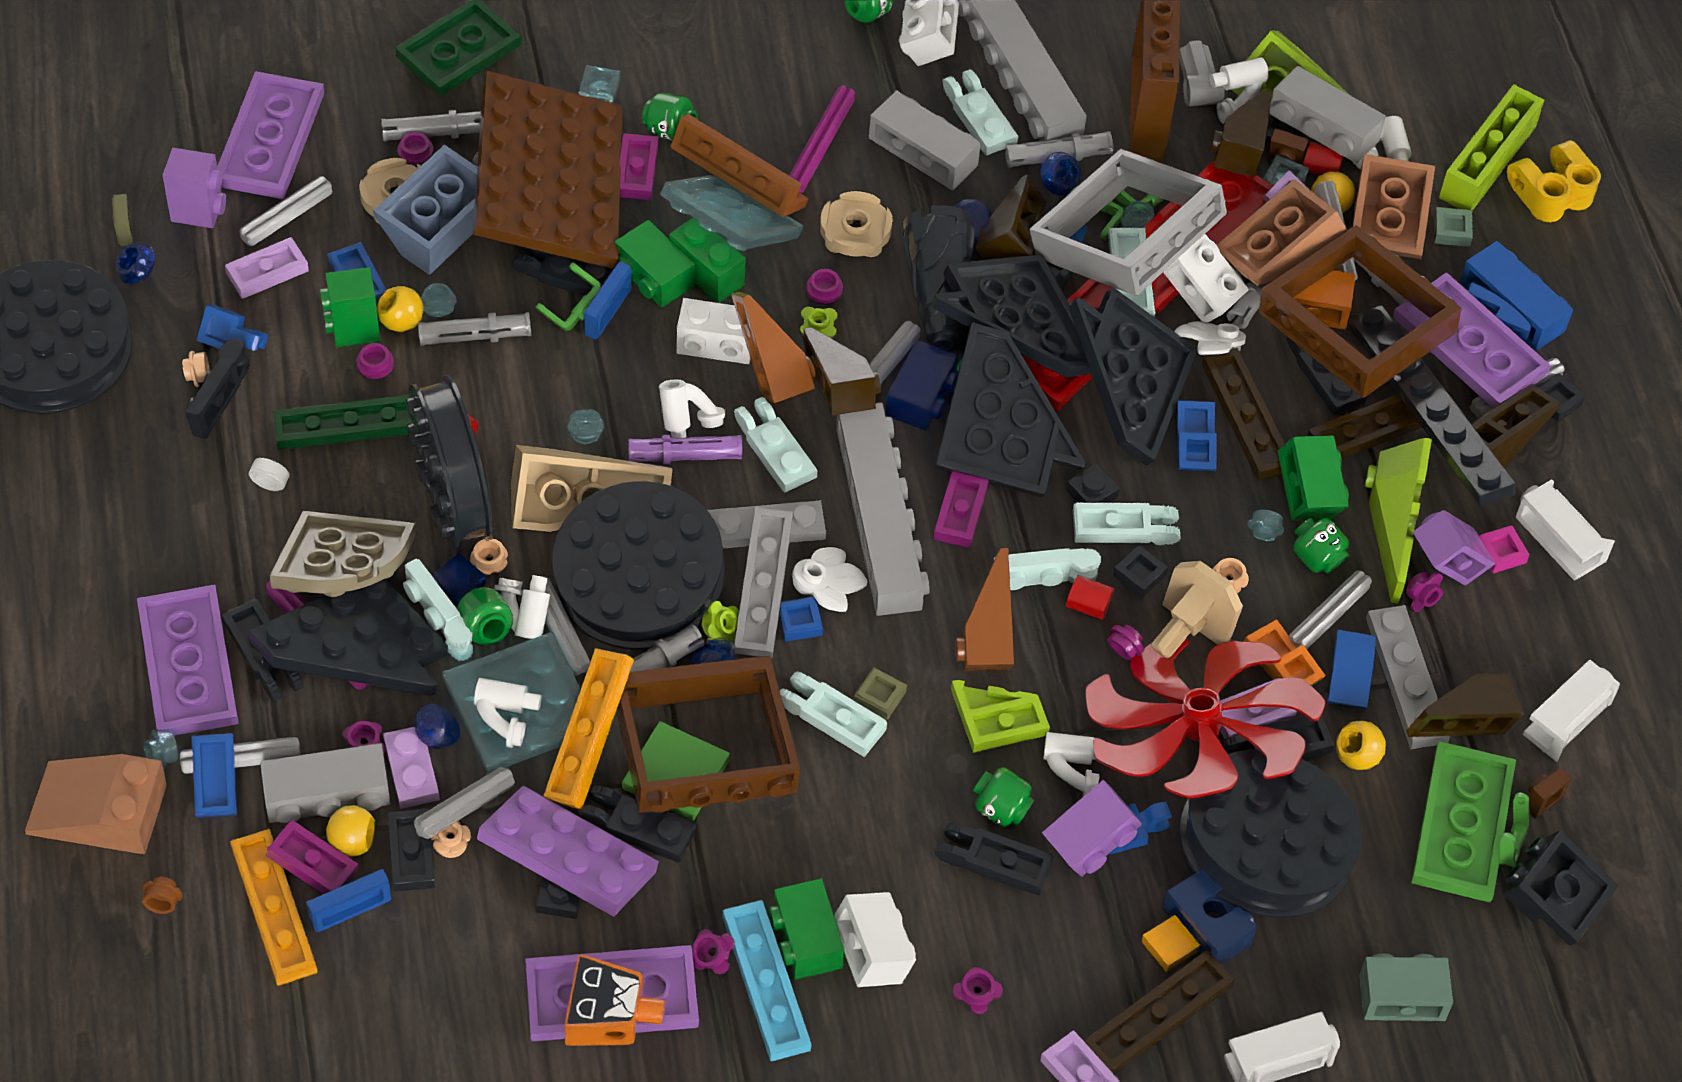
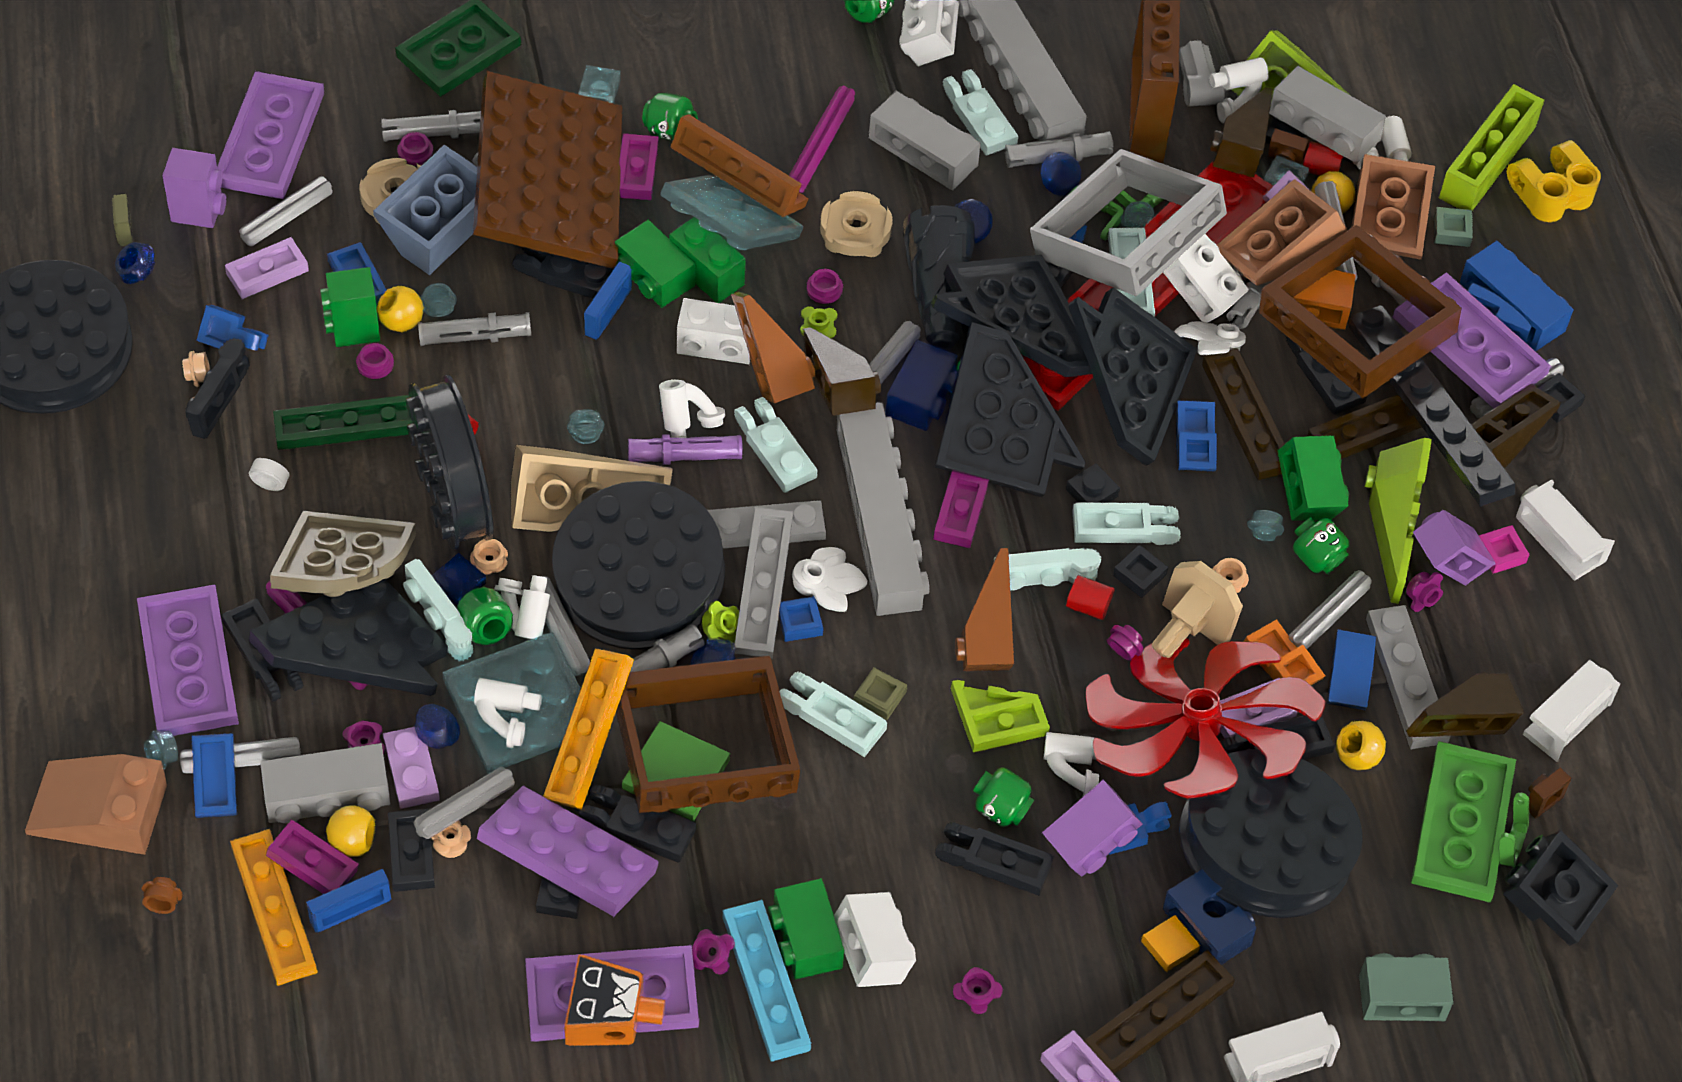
(580, 308): bright green piece -> none
(1008, 228): dark brown slope -> none

